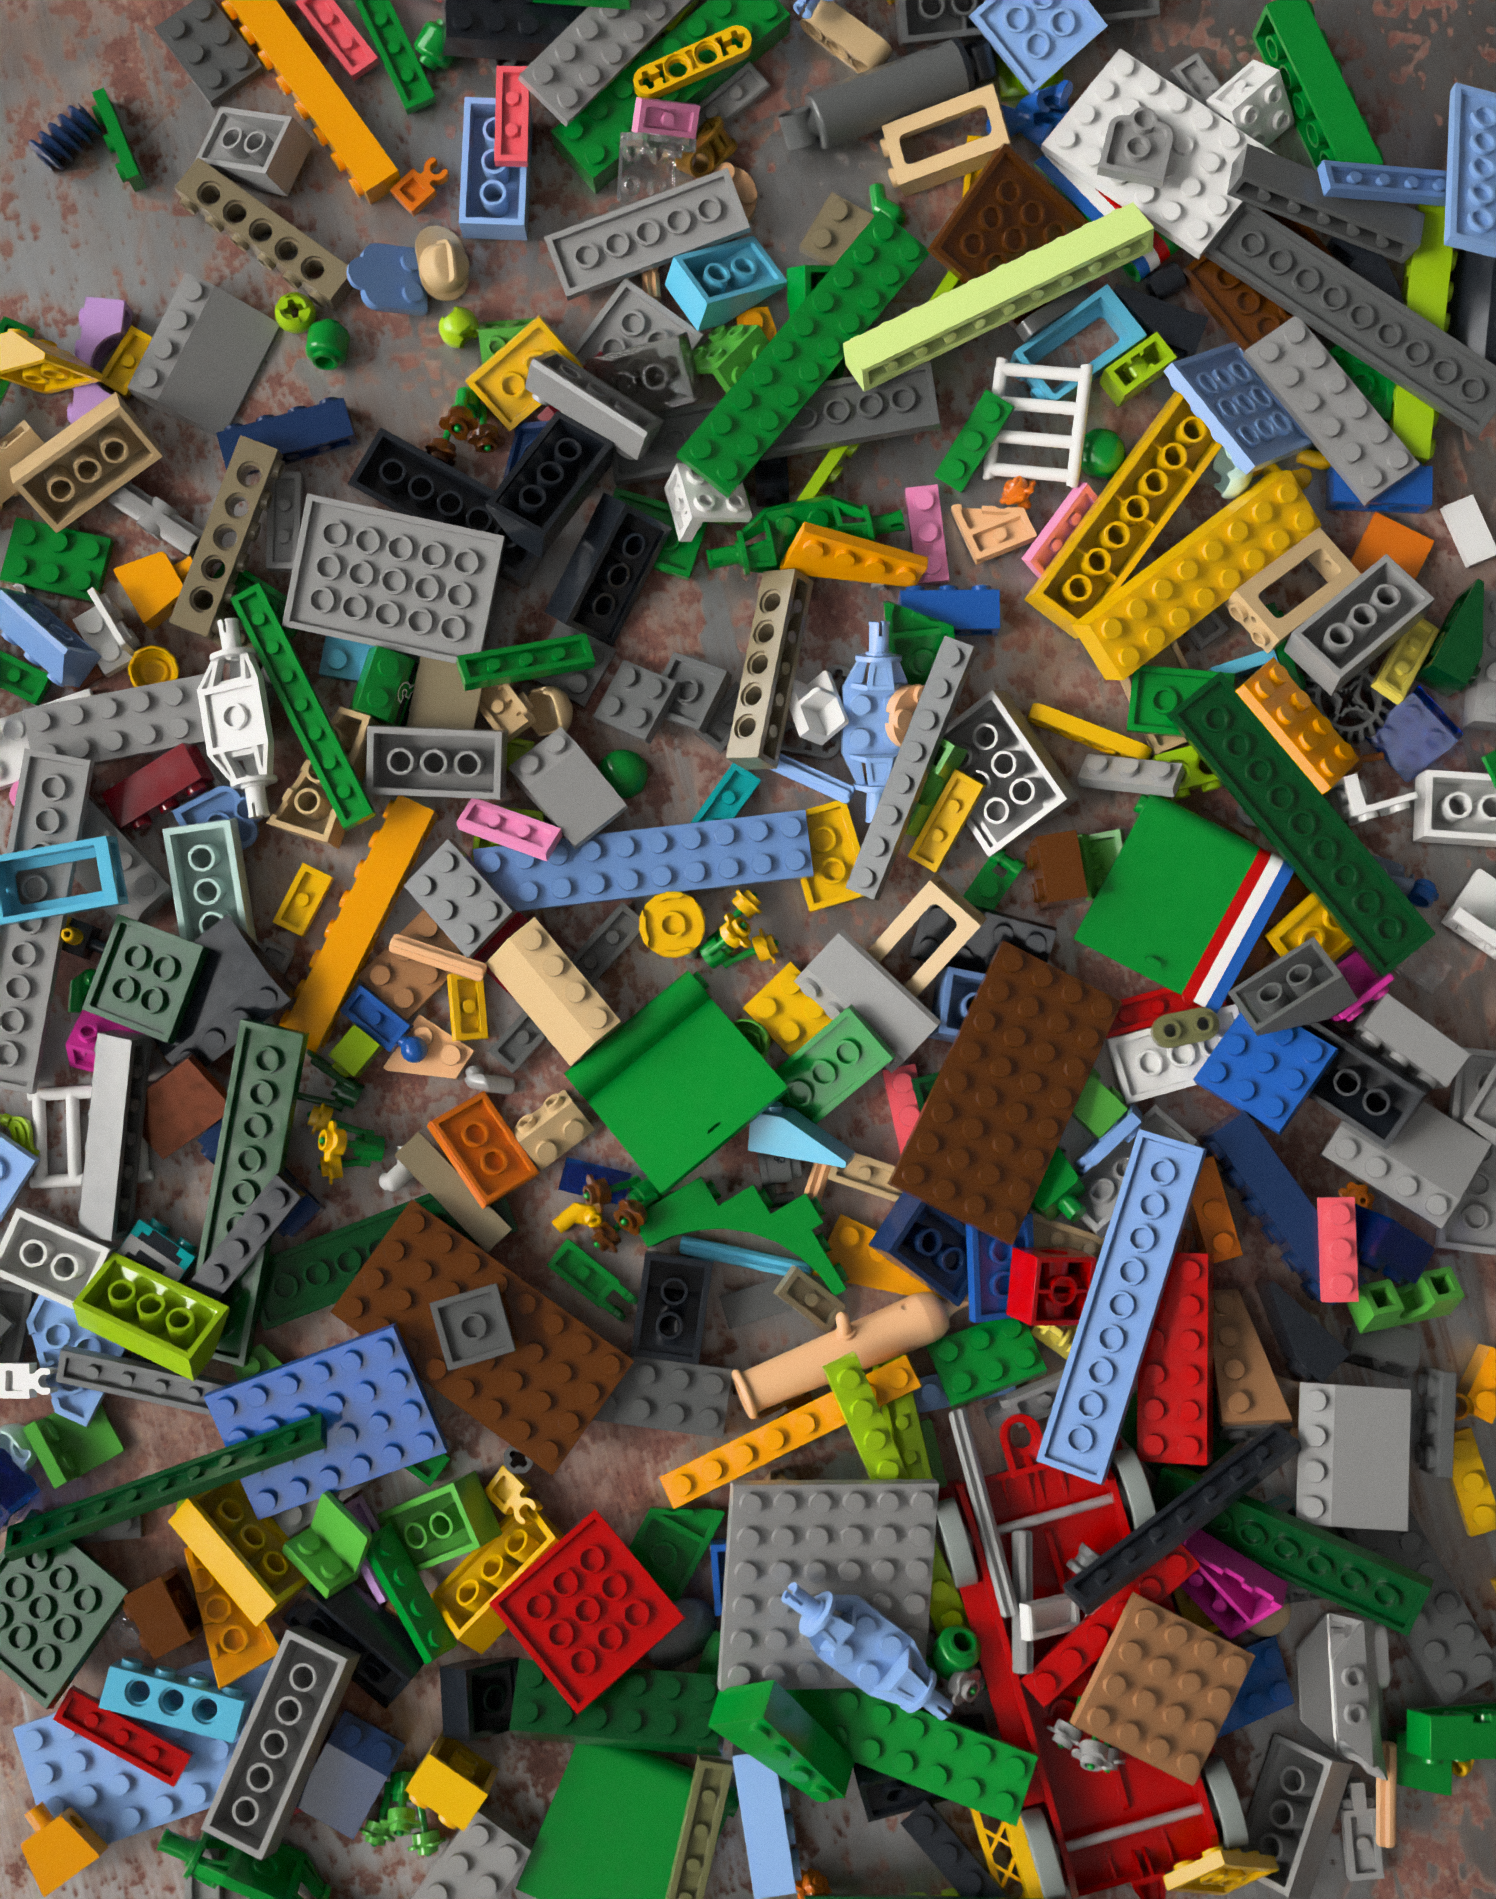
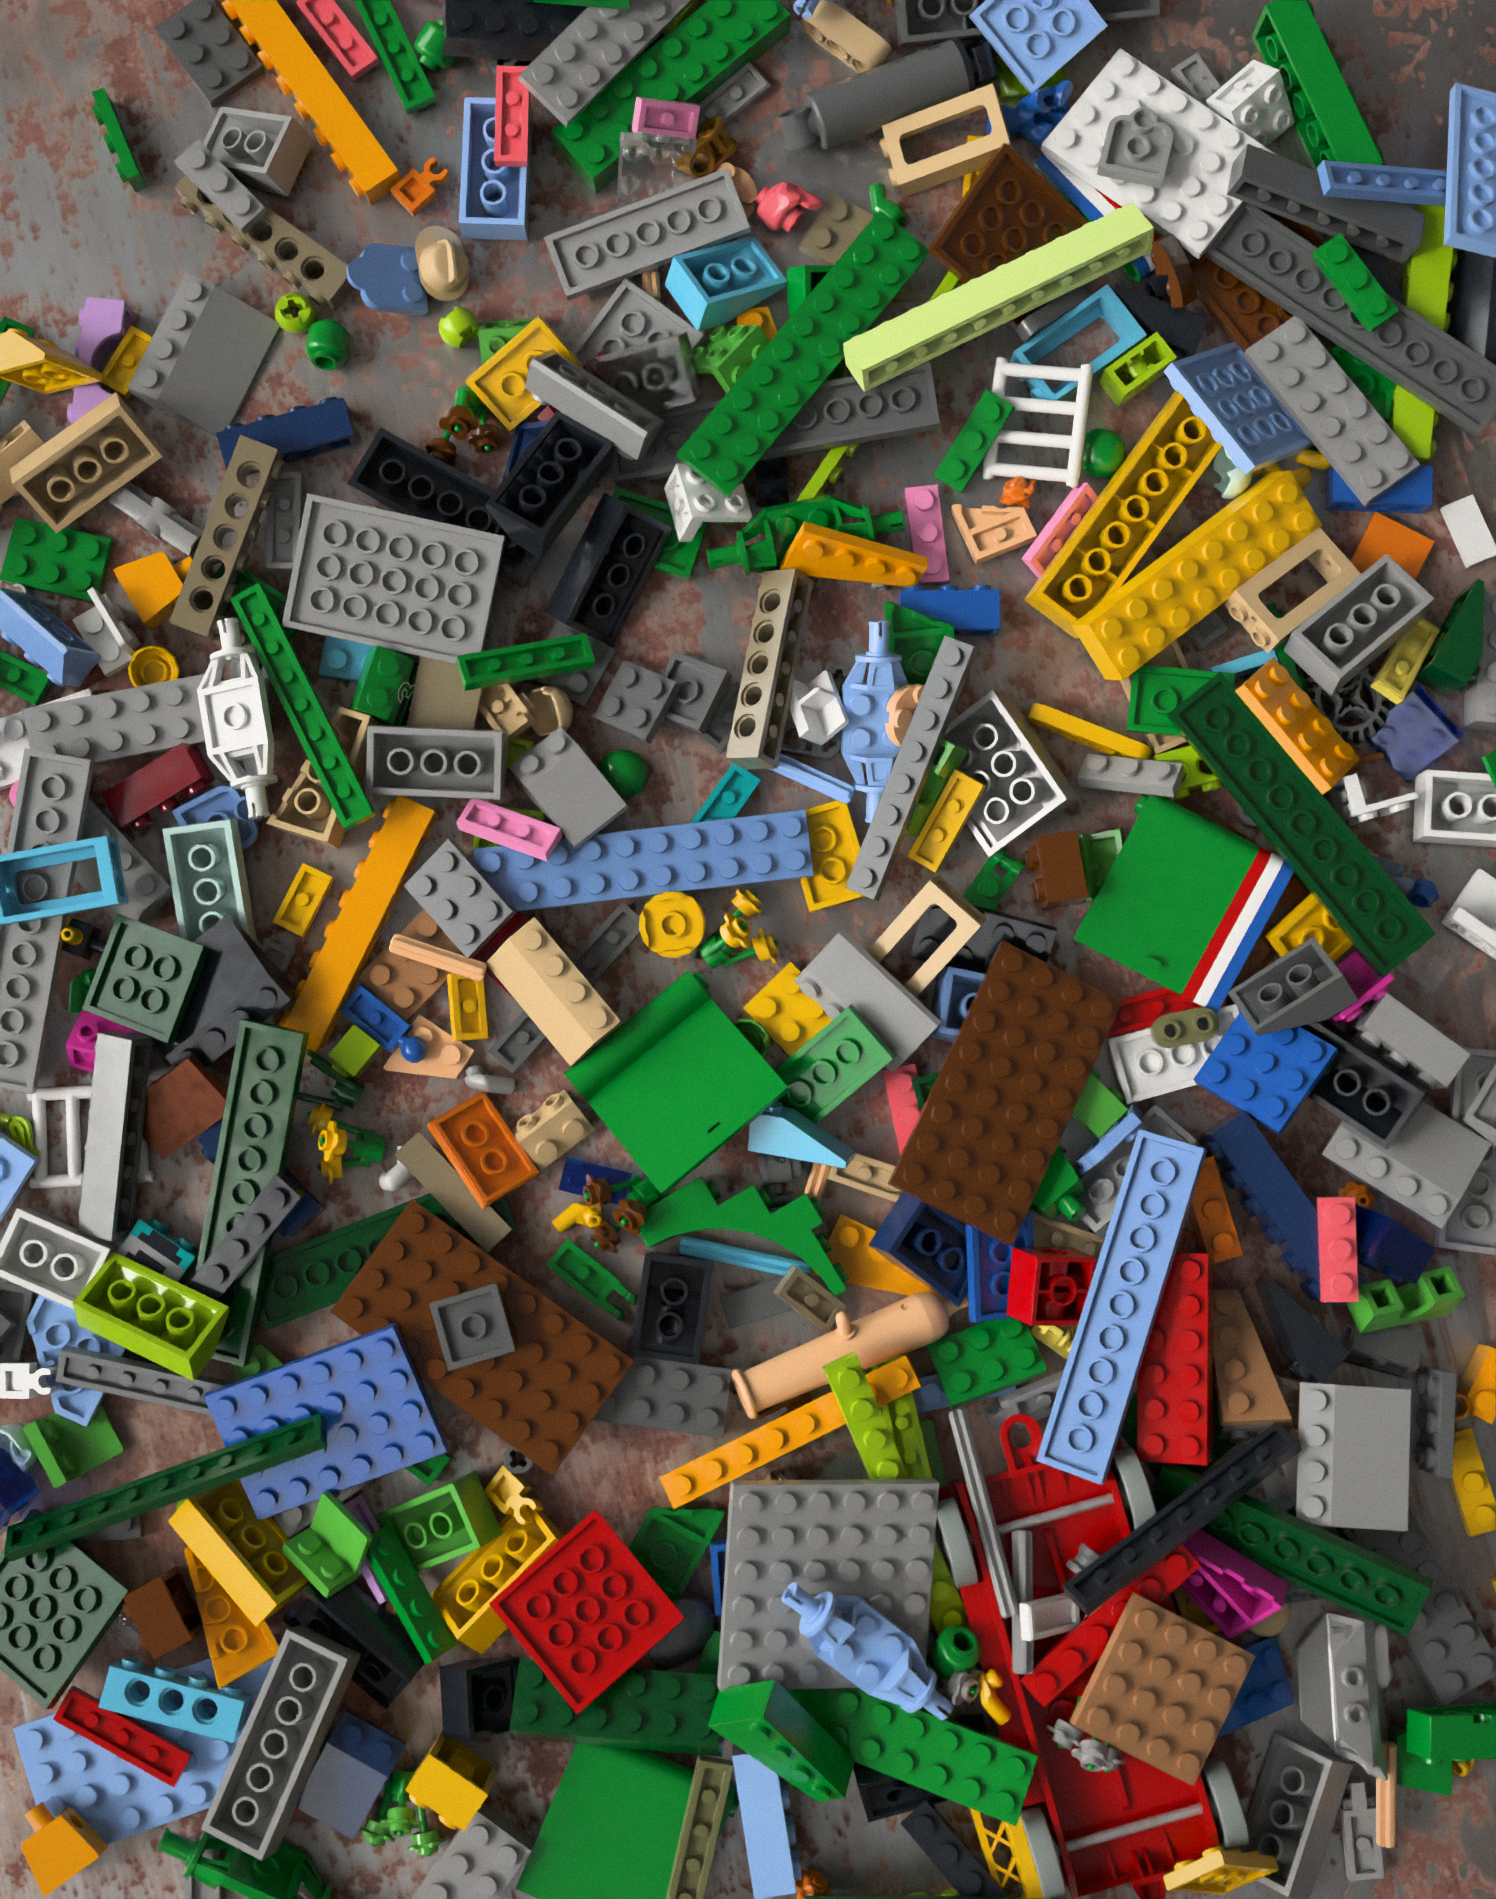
(65, 137): dark blue piece -> none
(220, 186): none -> light grey plate
(695, 68): yellow beam -> none
(783, 205): none -> coral head
(989, 1696): none -> yellow arm
(1171, 261): none -> reddish brown slope
(1355, 283): none -> green plate

